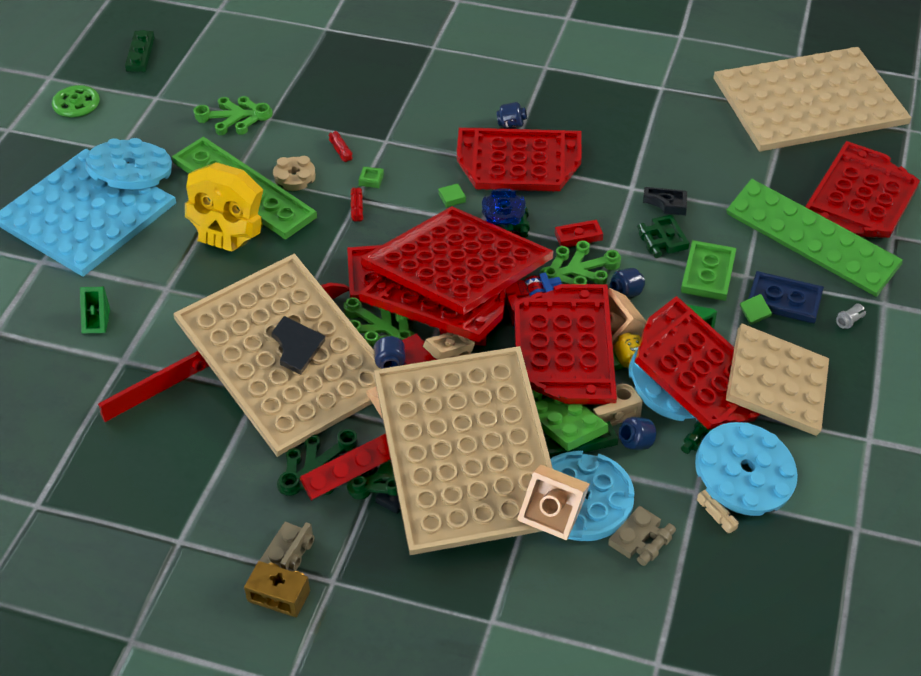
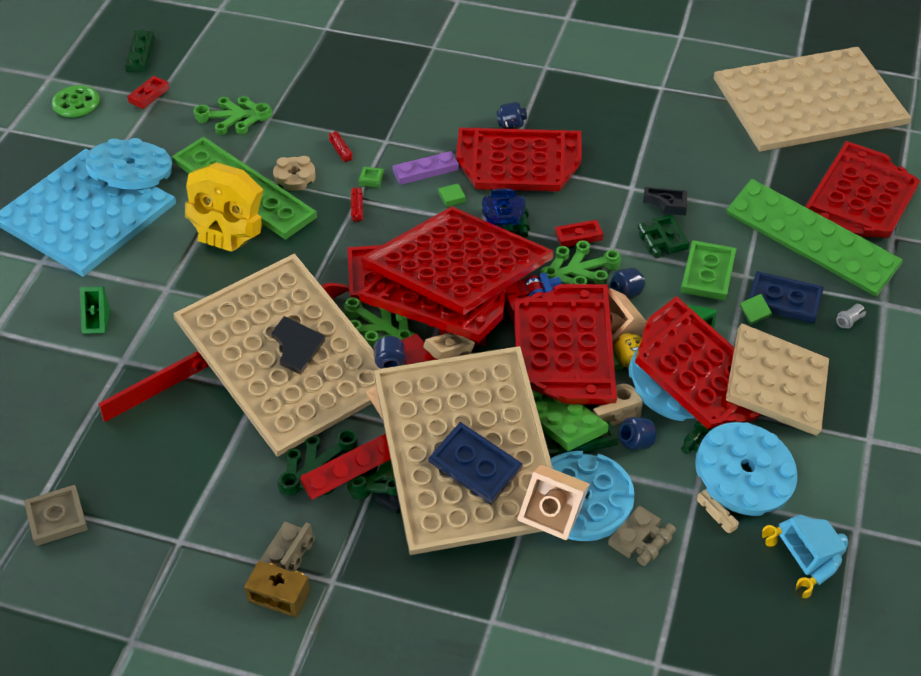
(55, 515): none -> dark tan plate
(148, 92): none -> red plate
(425, 167): none -> medium lavender plate
(475, 463): none -> dark blue tile
(813, 545): none -> medium azure torso

